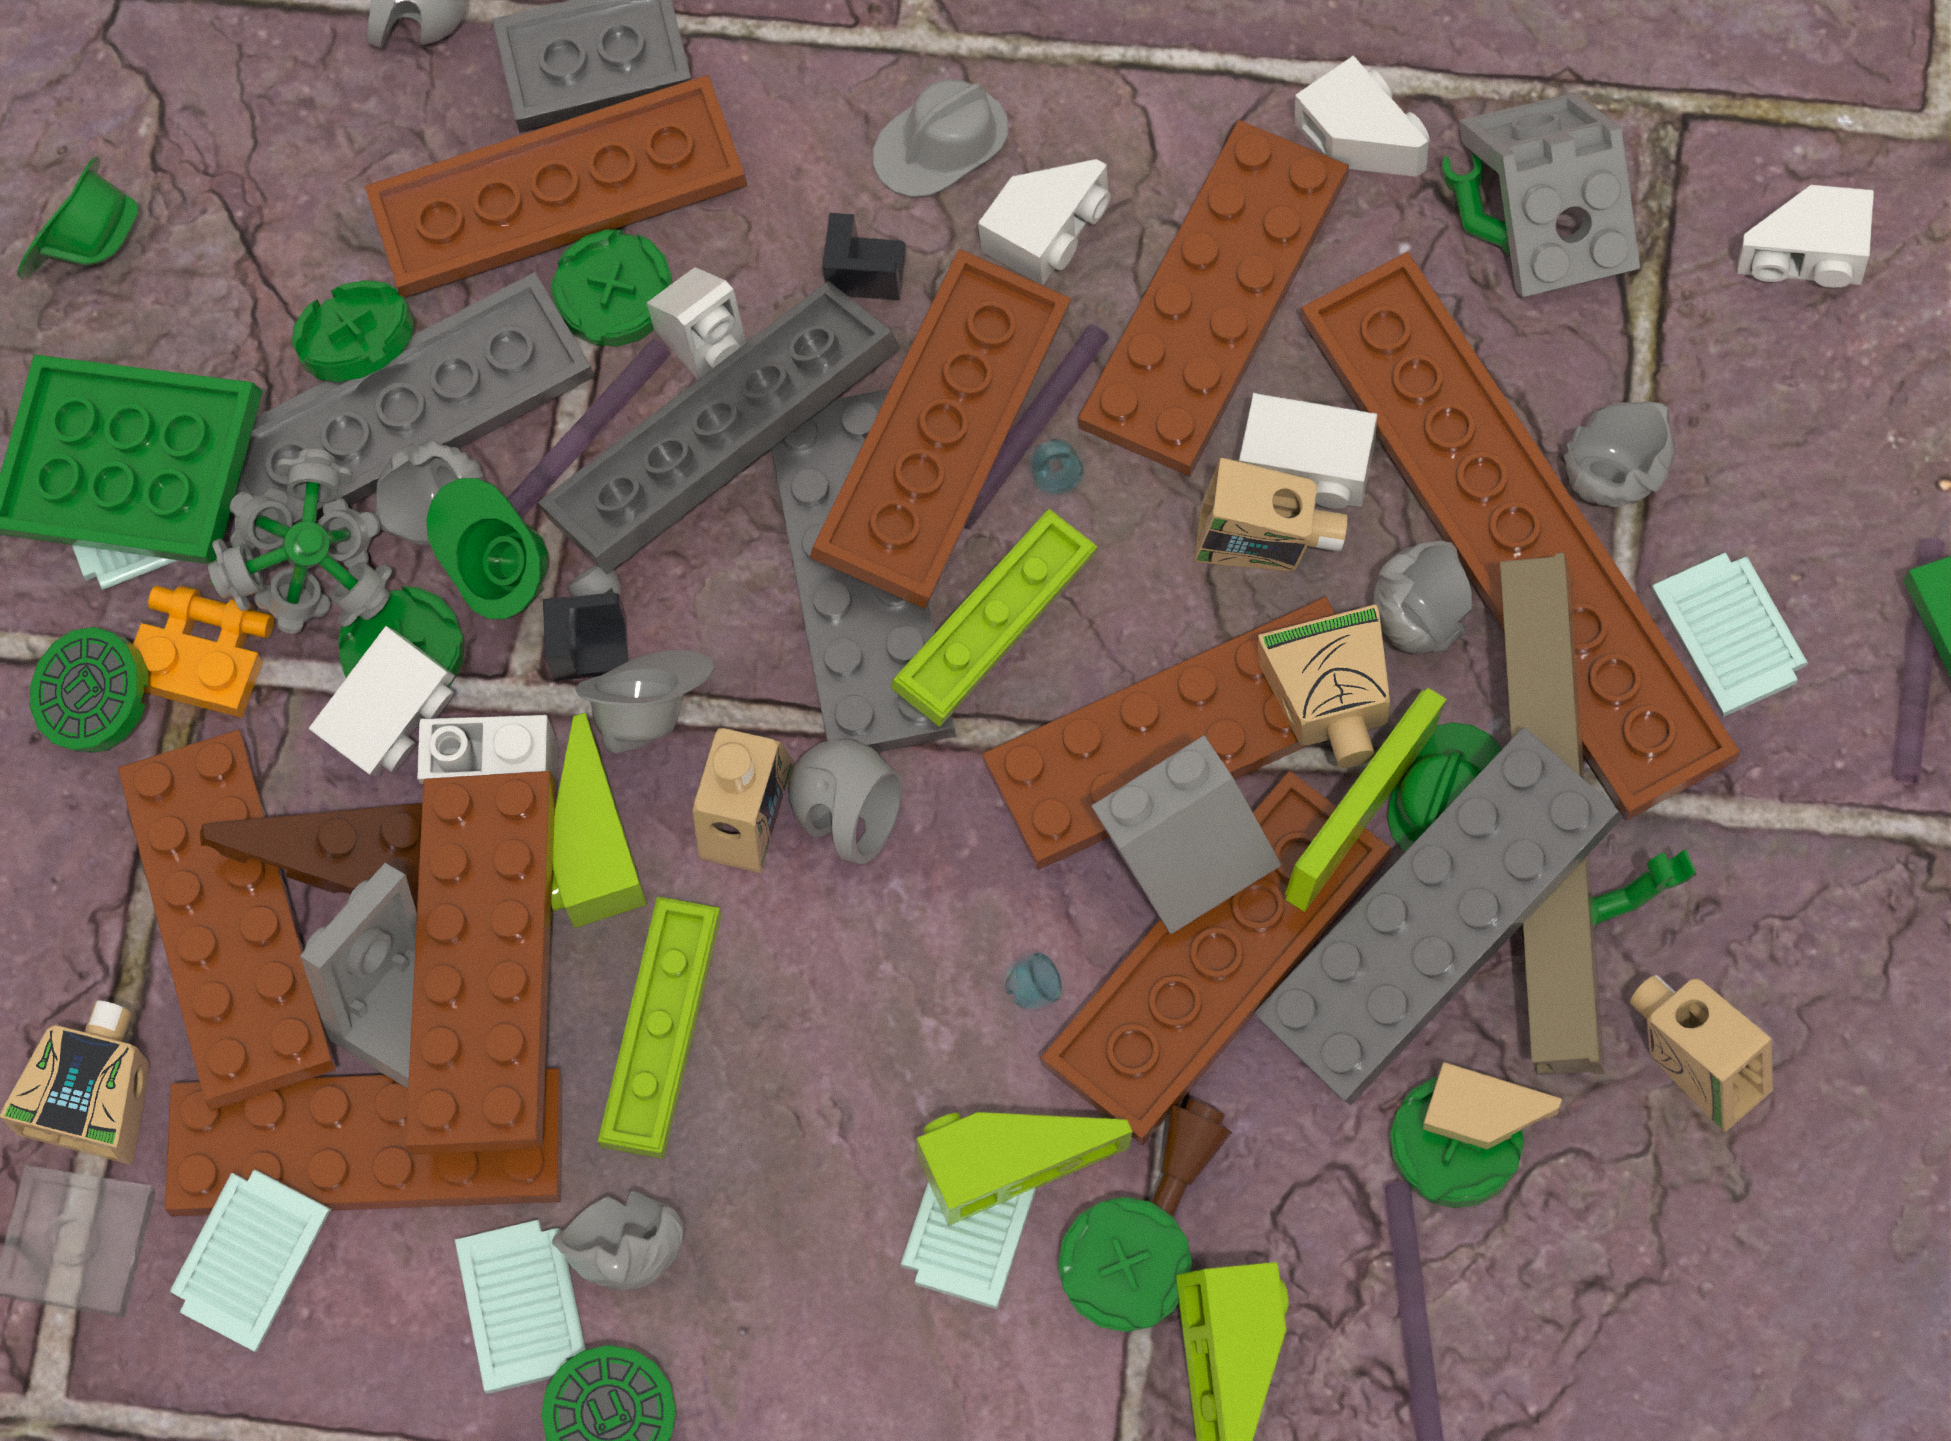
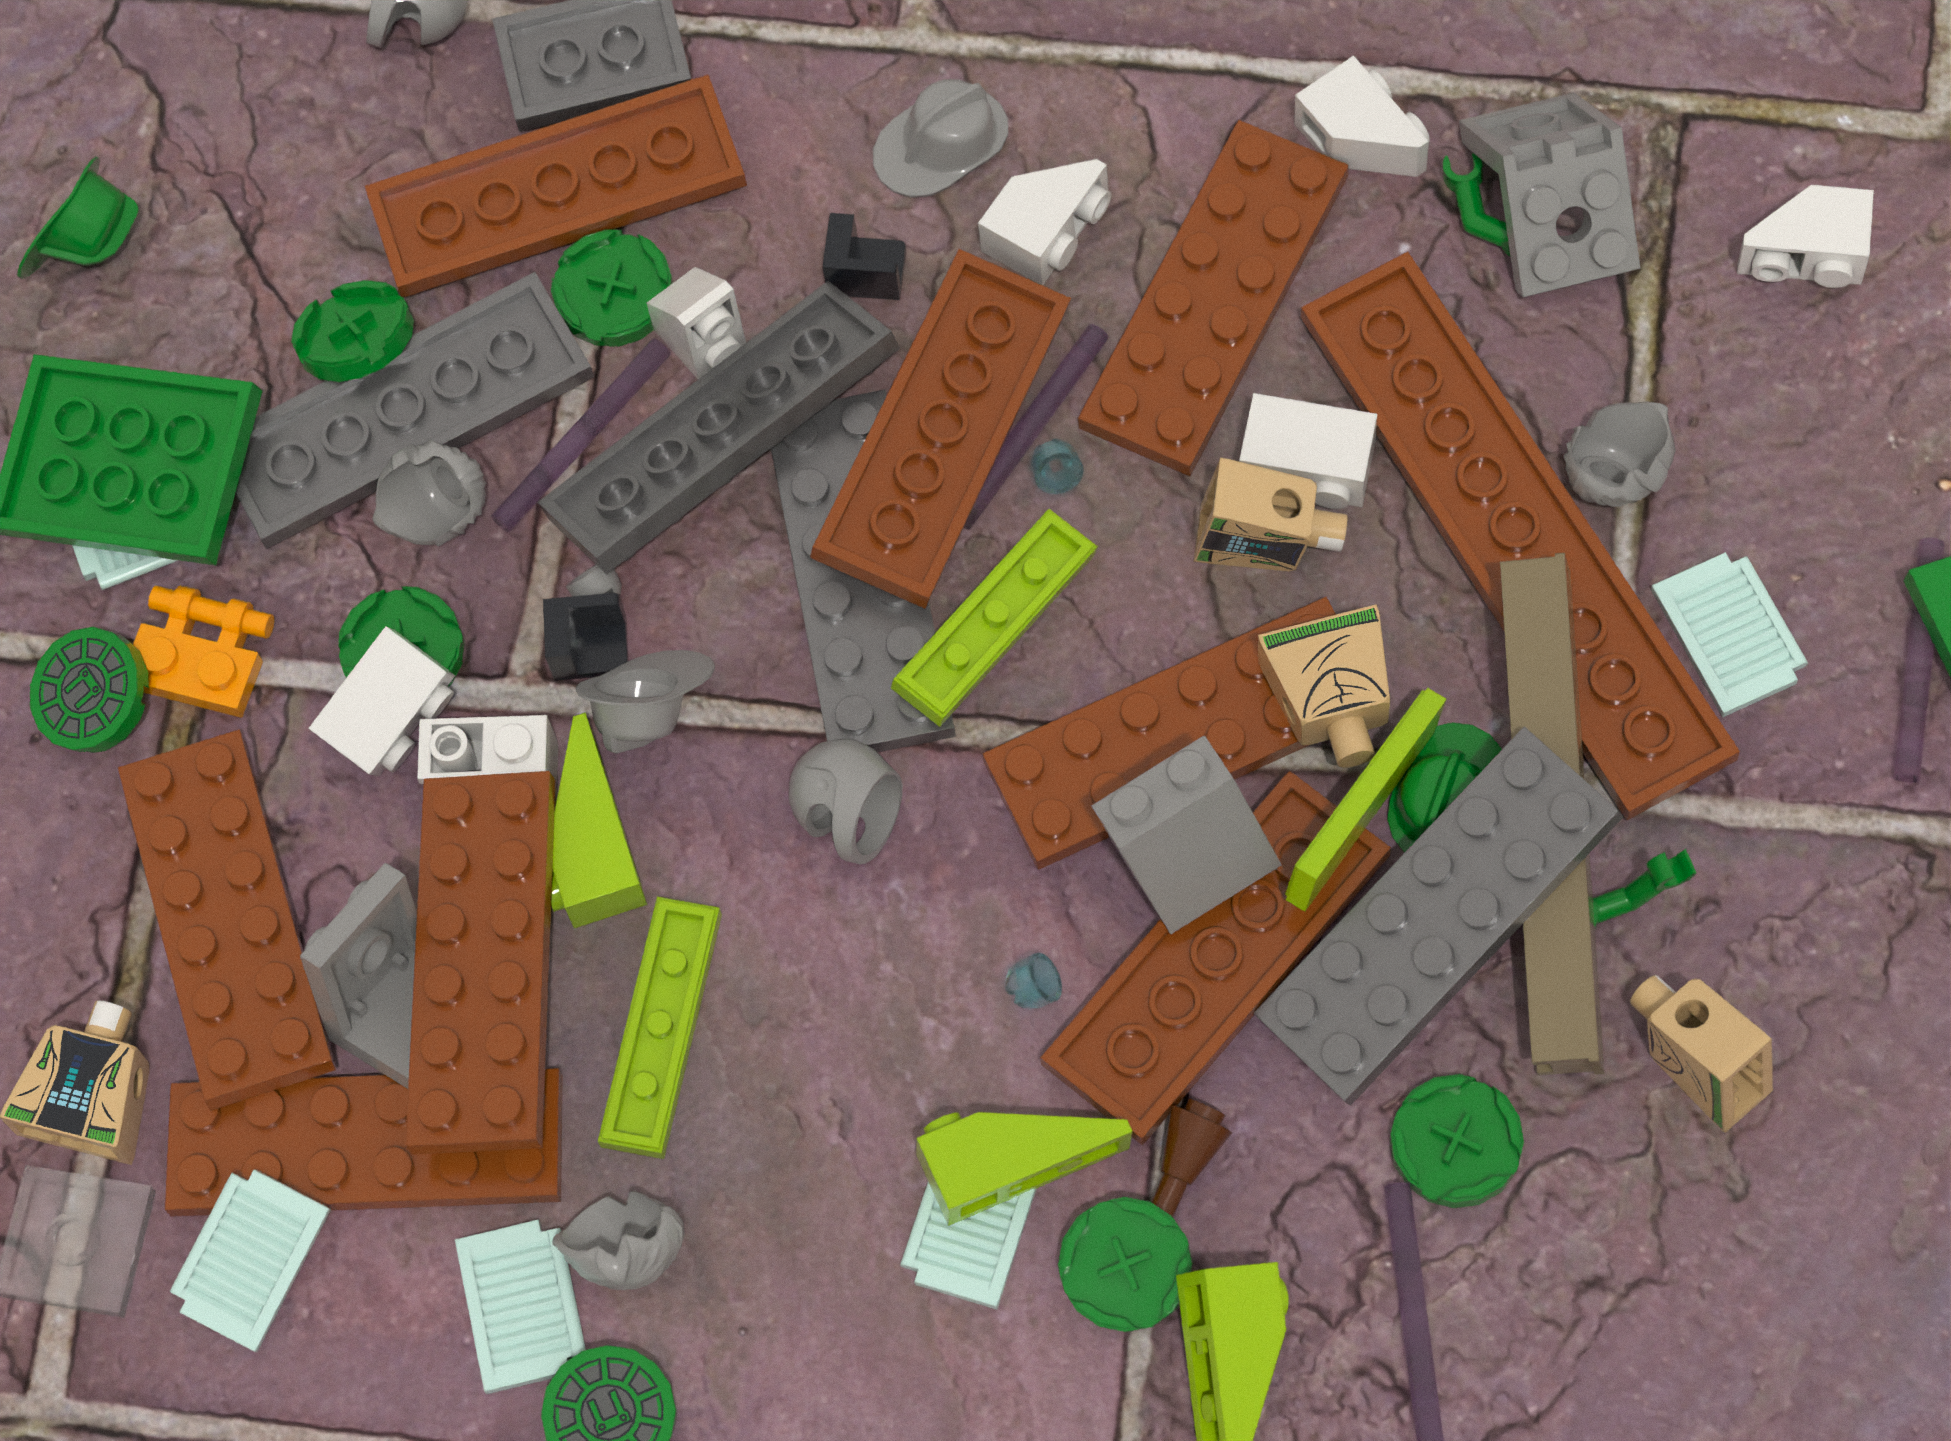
(327, 848): reddish brown wing -> none
(337, 536): light grey plant -> none
(486, 548): green piece -> none
(743, 789): tan torso -> none
(1423, 598): light grey hair -> none
(1483, 1107): tan tile -> none

